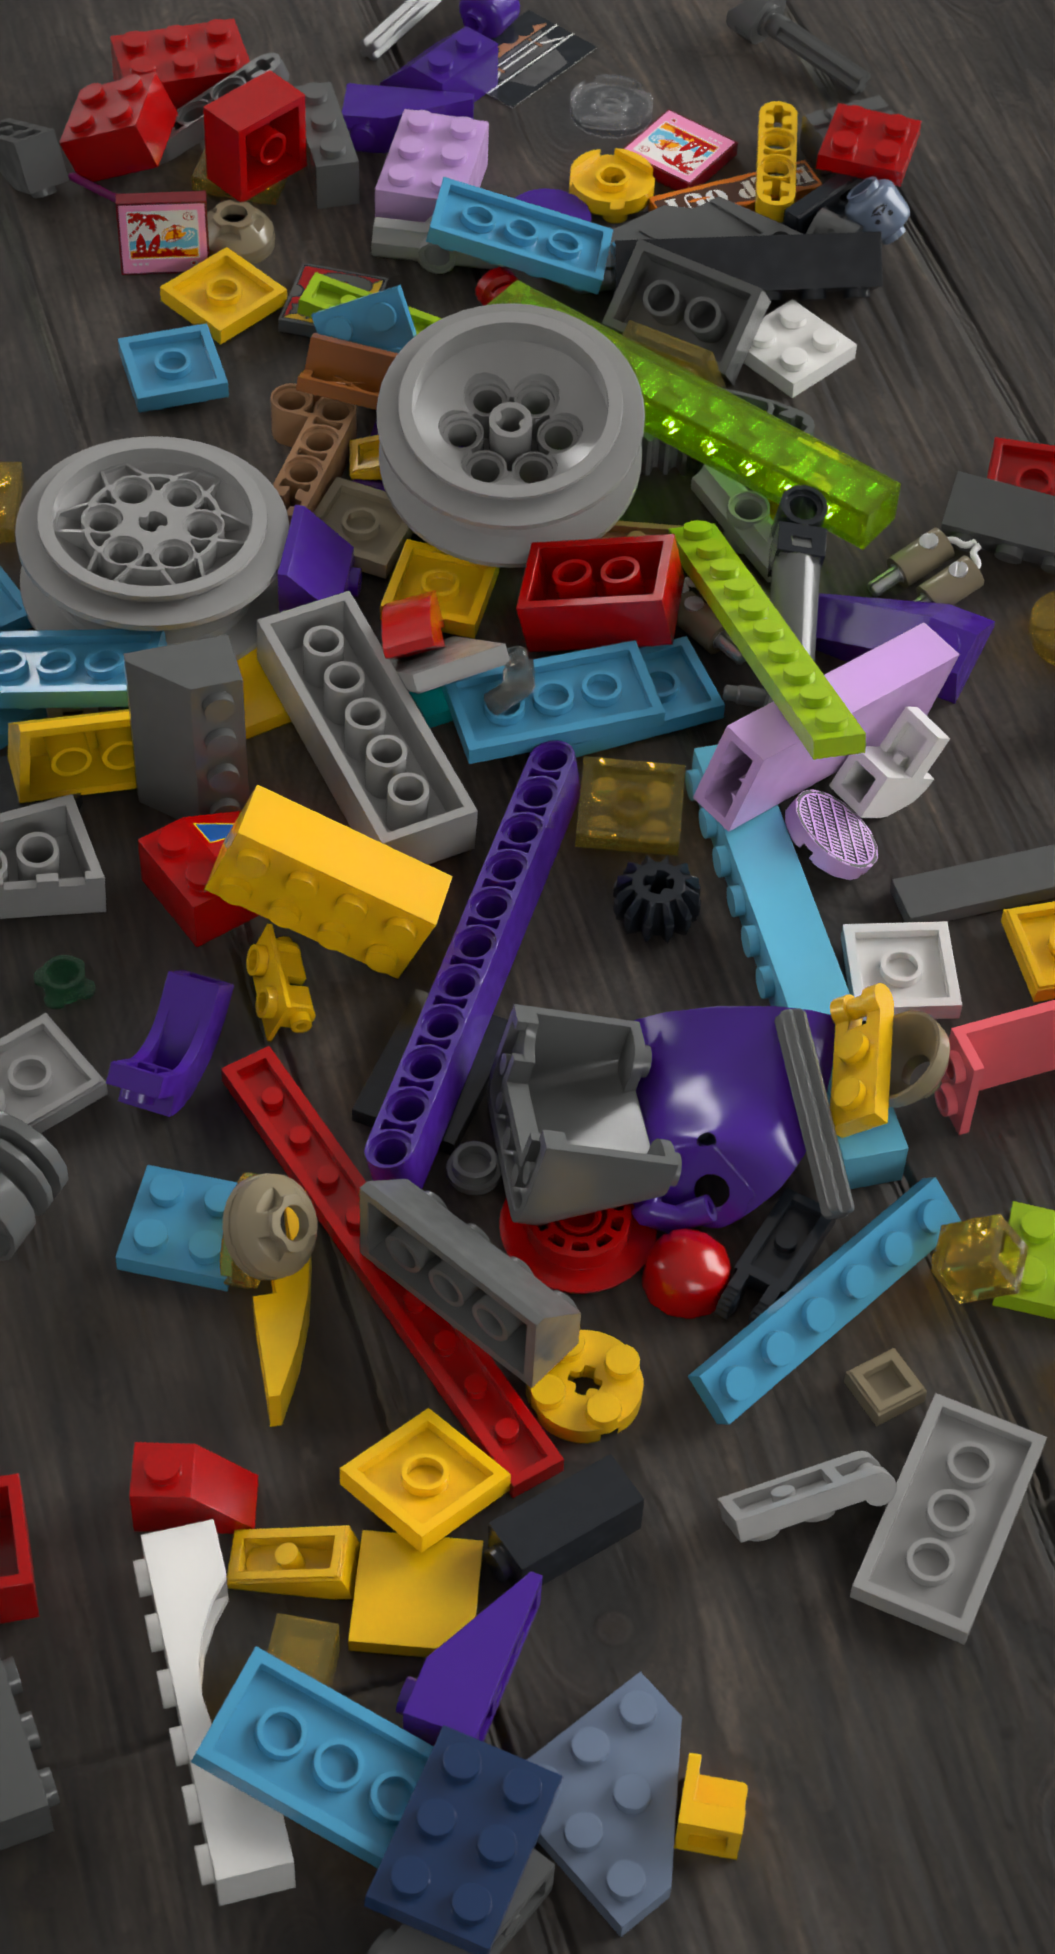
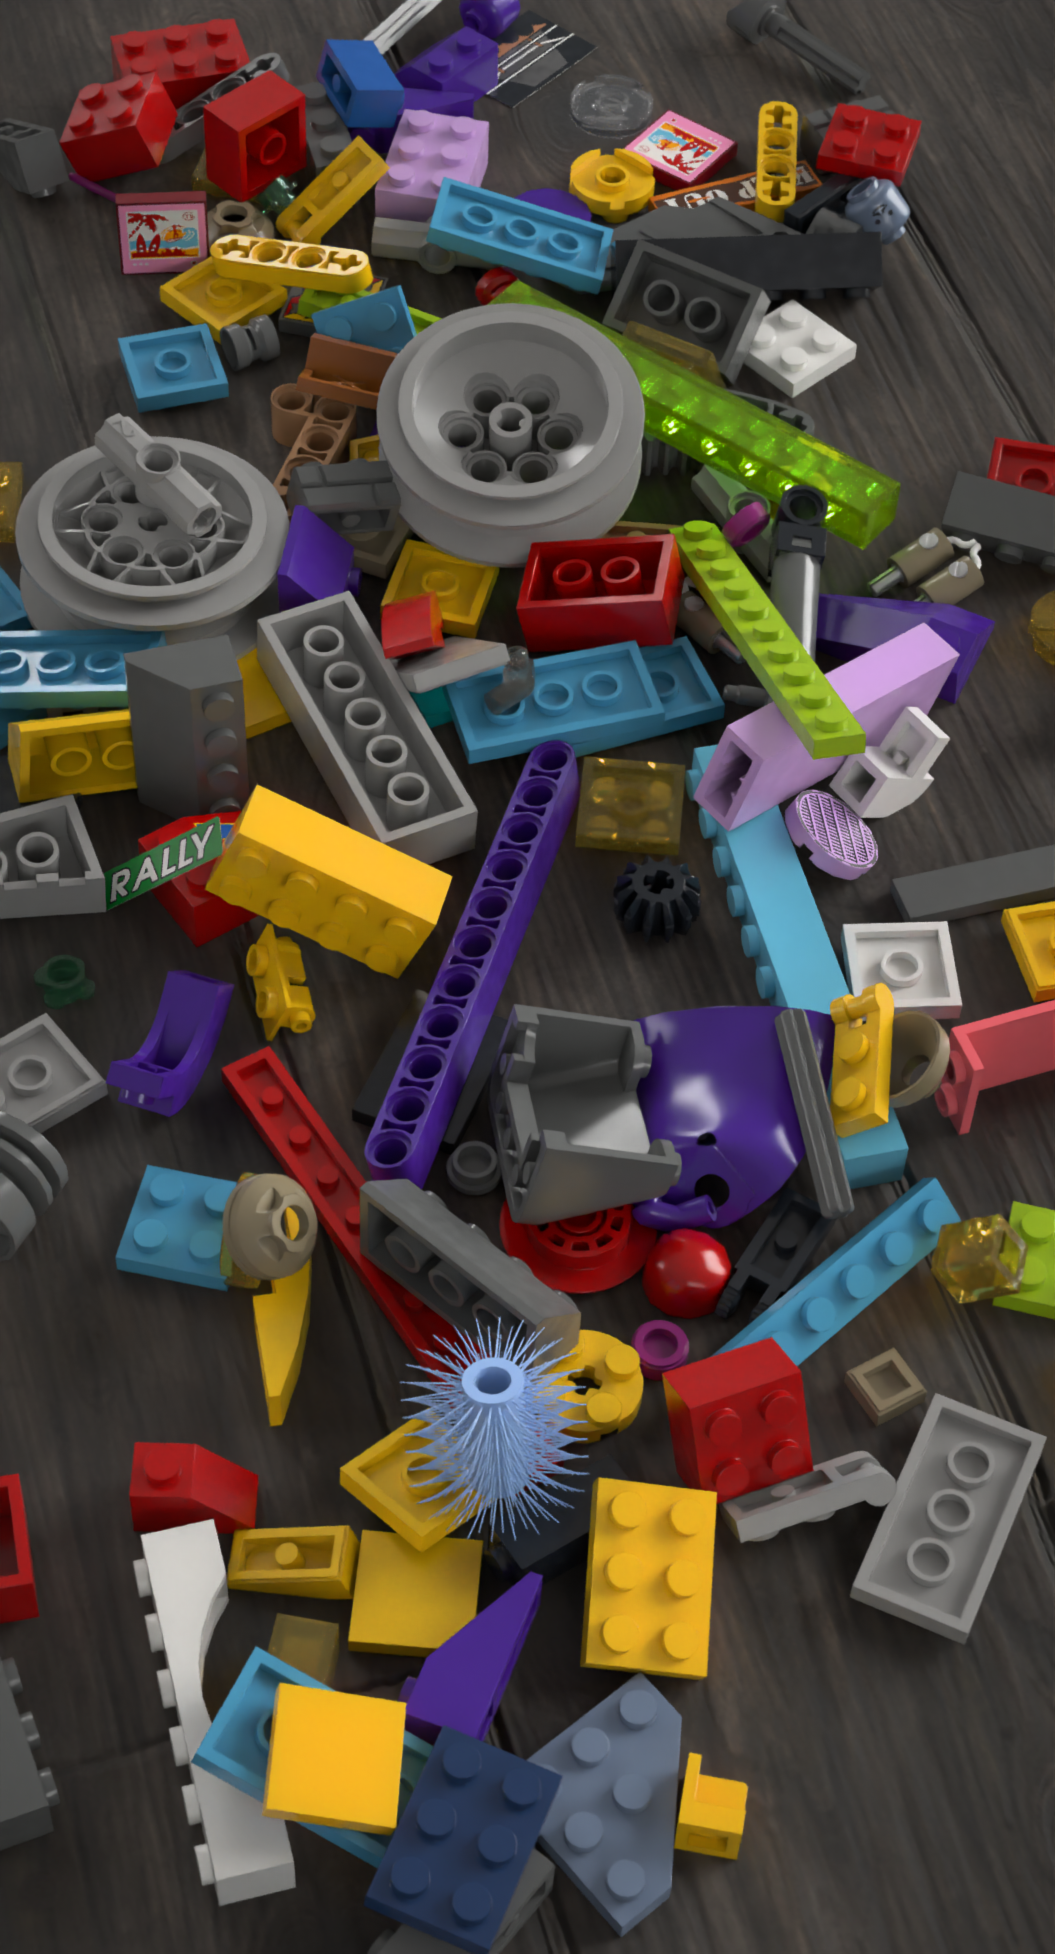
(158, 475): none -> light grey piece
(163, 863): none -> sticker
(250, 342): none -> dark grey wheel
(277, 195): none -> clear green plate
(332, 193): none -> yellow plate
(334, 1759): none -> yellow tile
(335, 268): none -> yellow beam
(347, 495): none -> dark grey brick
(360, 83): none -> blue brick
(495, 1428): none -> light blue piece
(649, 1579): none -> yellow plate
(660, 1348): none -> magenta tile
(738, 1420): none -> red brick
(746, 524): none -> magenta tile

